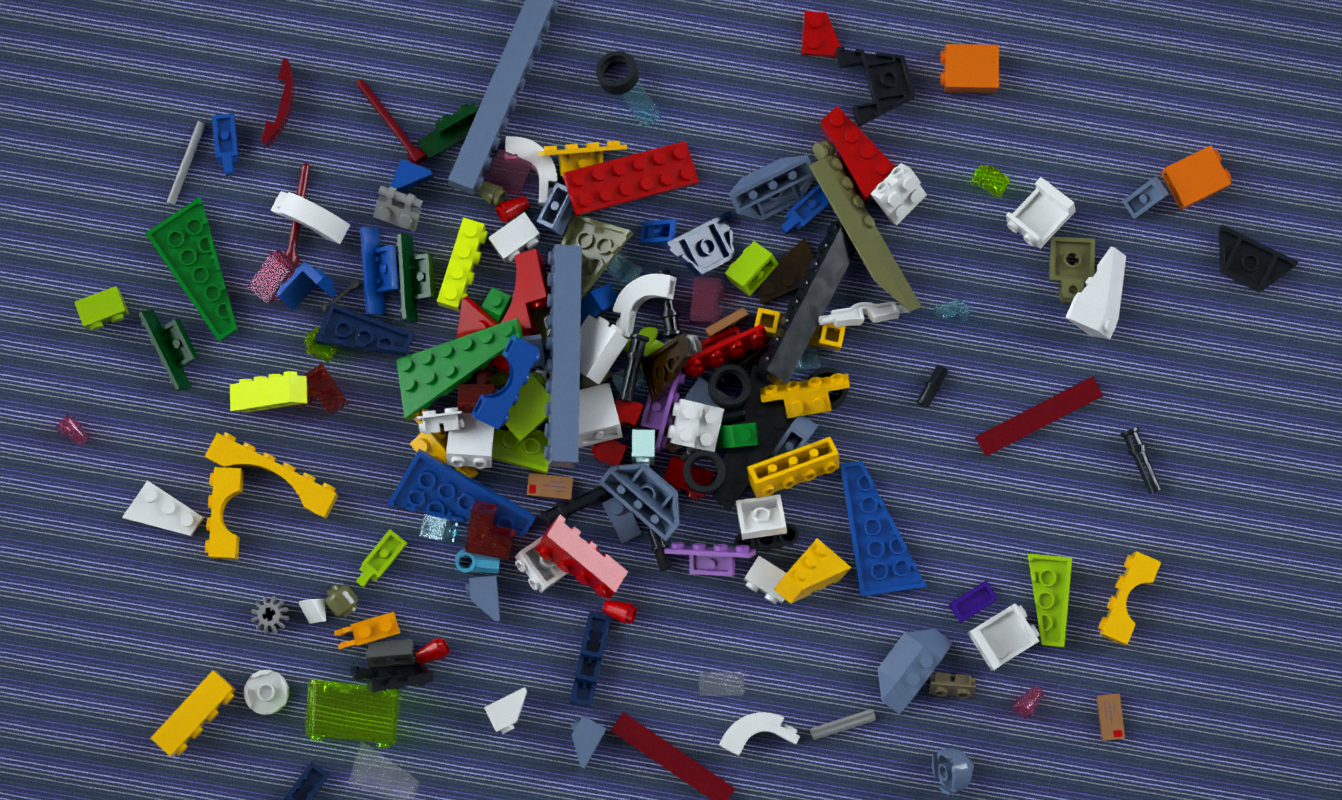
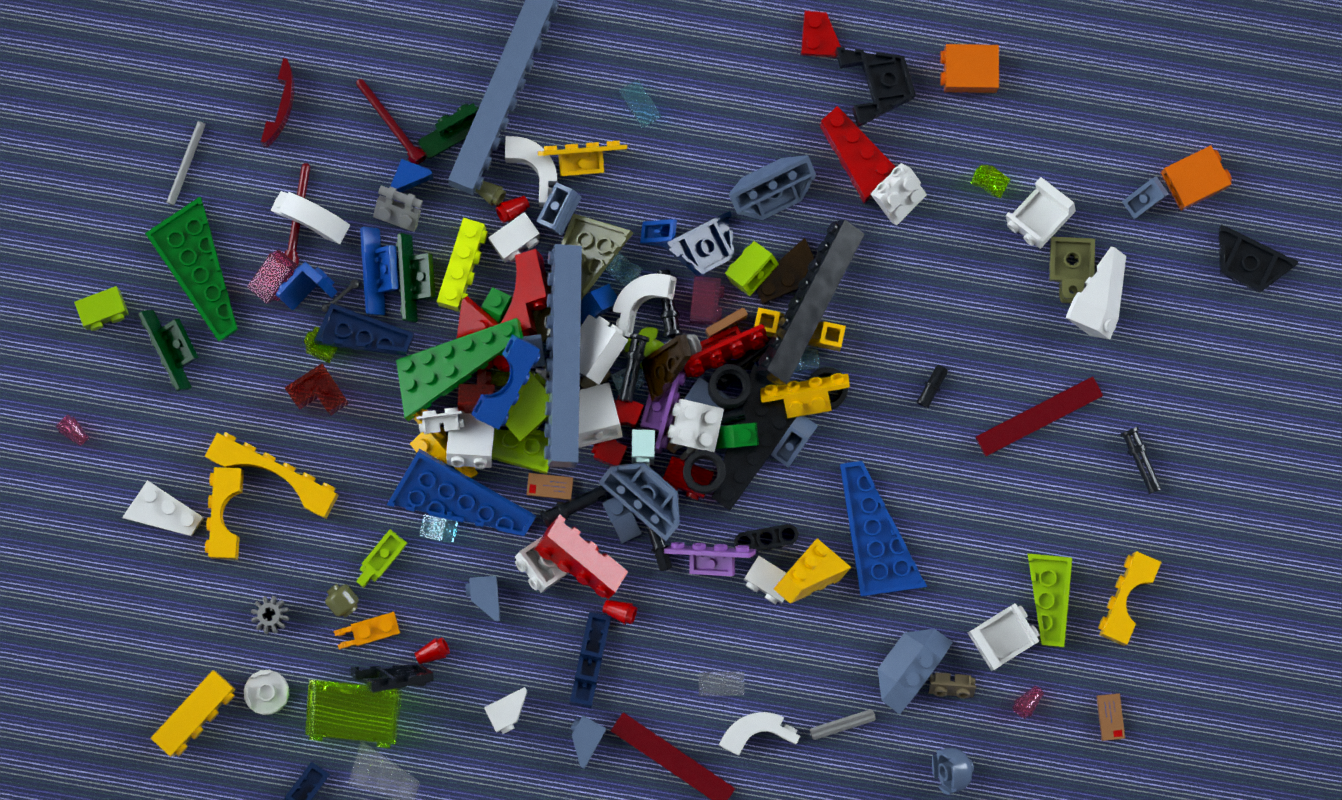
(225, 141): blue hinge -> none
(268, 392): neon yellow brick -> none
(314, 610): white slope -> none
(390, 653): dark grey panel -> none
(479, 563): medium azure piece -> none
(486, 538): clear red brick -> none
(509, 171): clear pink piece -> none
(624, 85): black tyre -> none
(630, 178): red plate -> none
(761, 517): white plate -> none
(793, 467): yellow brick -> none
(805, 210): blue hinge -> none
(854, 314): white piece -> none
(860, 225): olive hinge -> none
(948, 310): clear light blue bracket -> none
(973, 601): dark purple tile -> none

